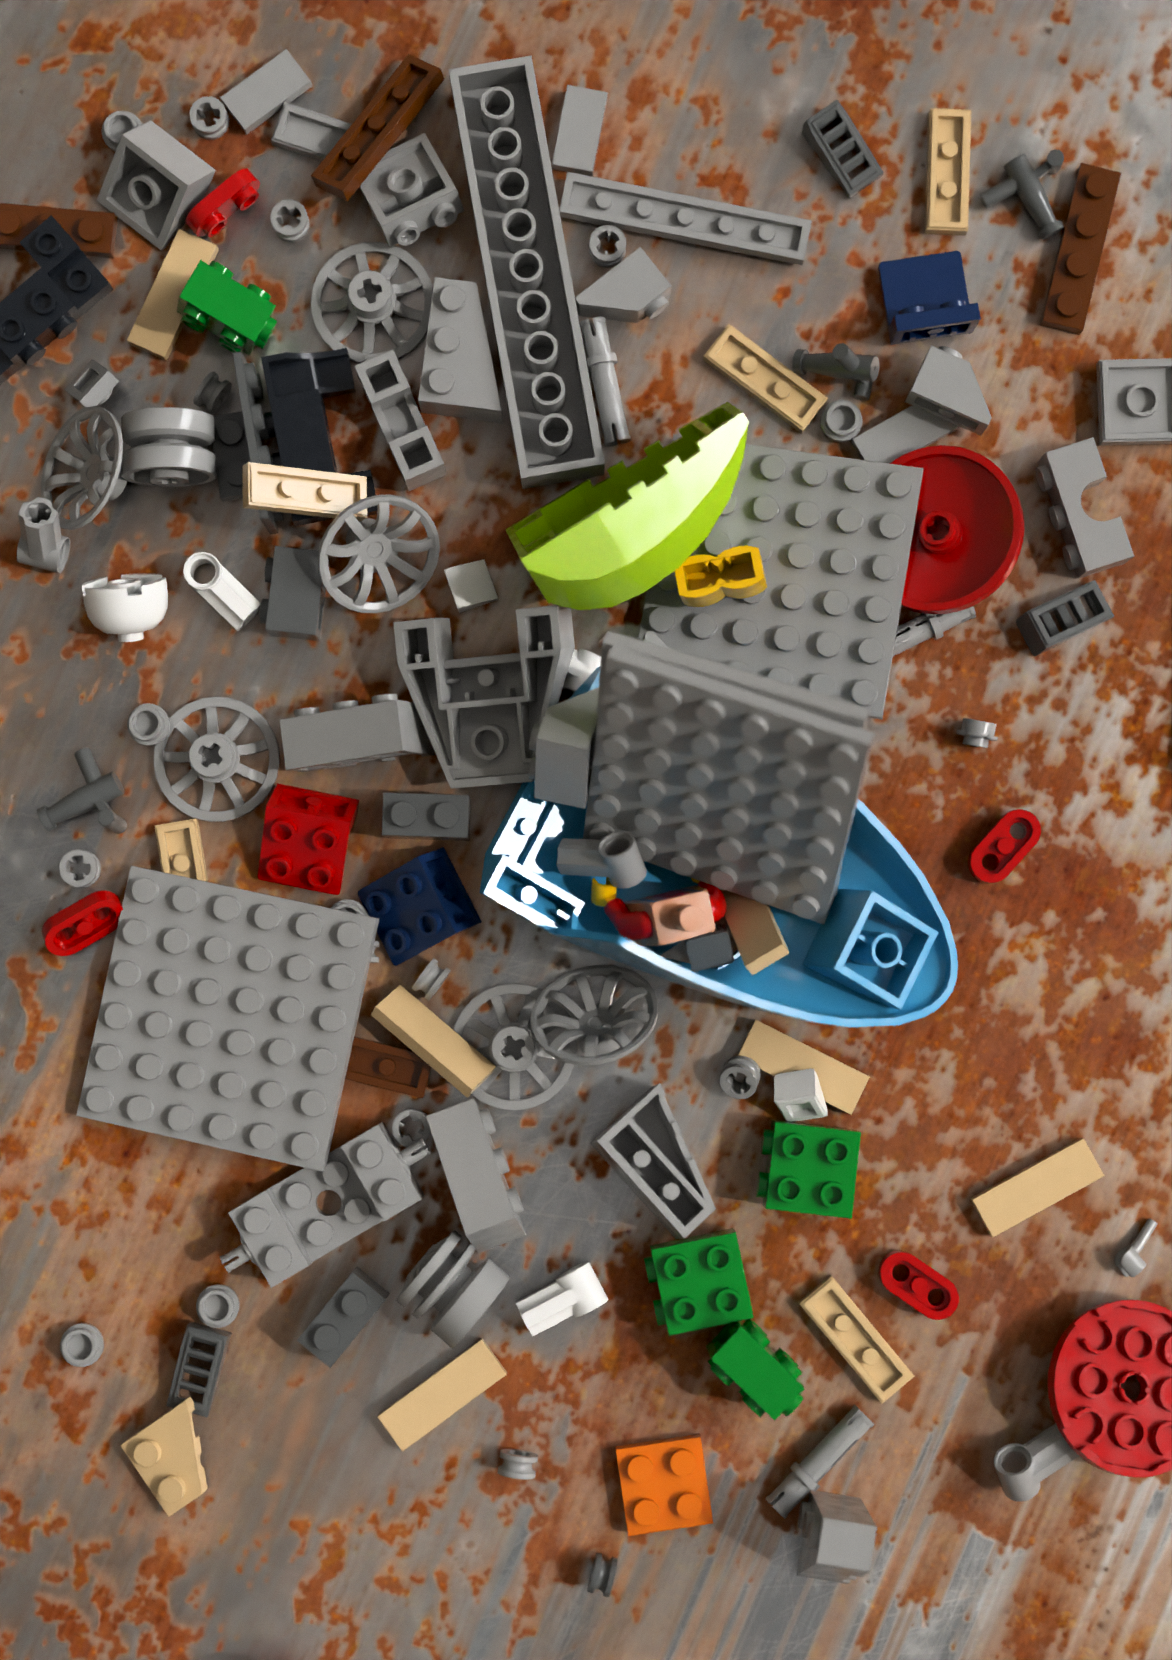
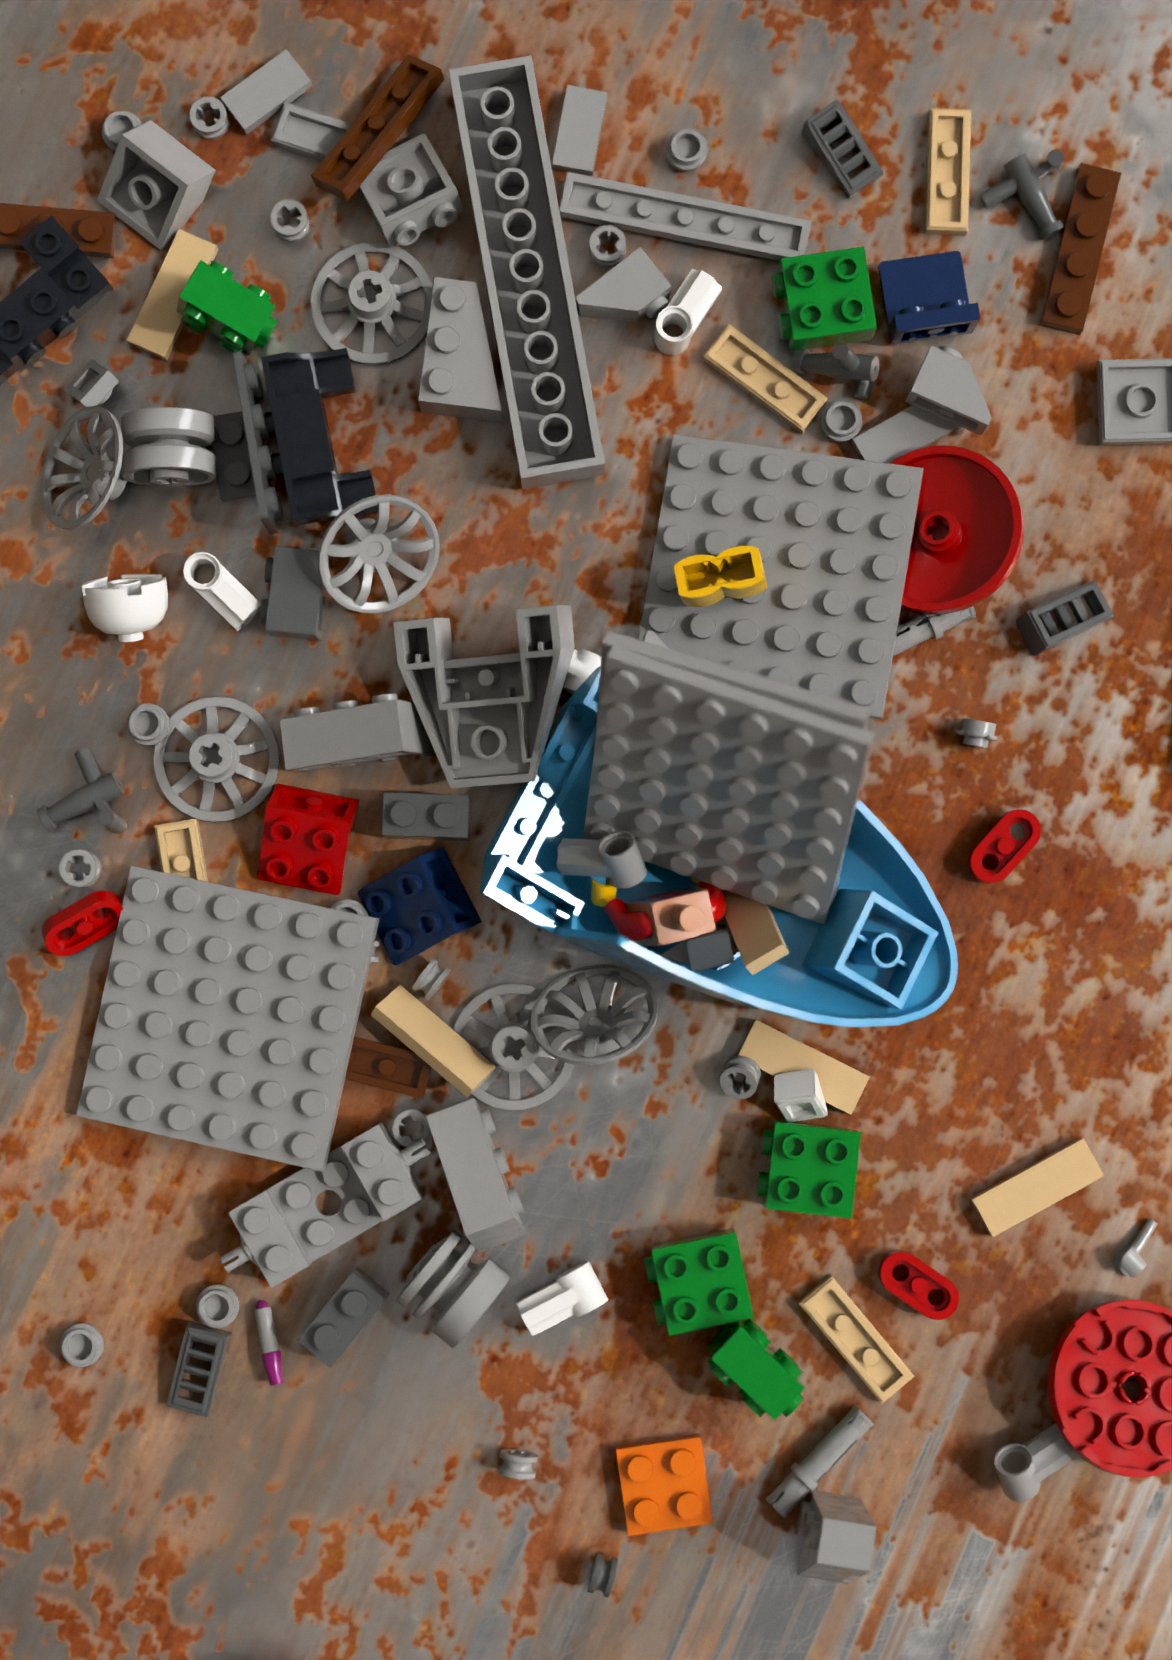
(41, 536): light grey piece -> none
(169, 1458): tan wing -> none
(212, 212): red plate -> none
(212, 393): light grey bush -> none
(267, 1335): none -> piece
(301, 490): tile -> none
(400, 420): light grey arch -> none
(442, 1394): tan tile -> none
(470, 585): white slope -> none
(565, 750): light grey slope -> none
(605, 381): light grey pin -> none
(640, 522): lime windscreen -> none
(656, 1164): light grey wedge -> none
(686, 150): none -> light grey plate
(686, 310): none -> white piece
(825, 299): none -> green brick
(1089, 543): light grey arch -> none

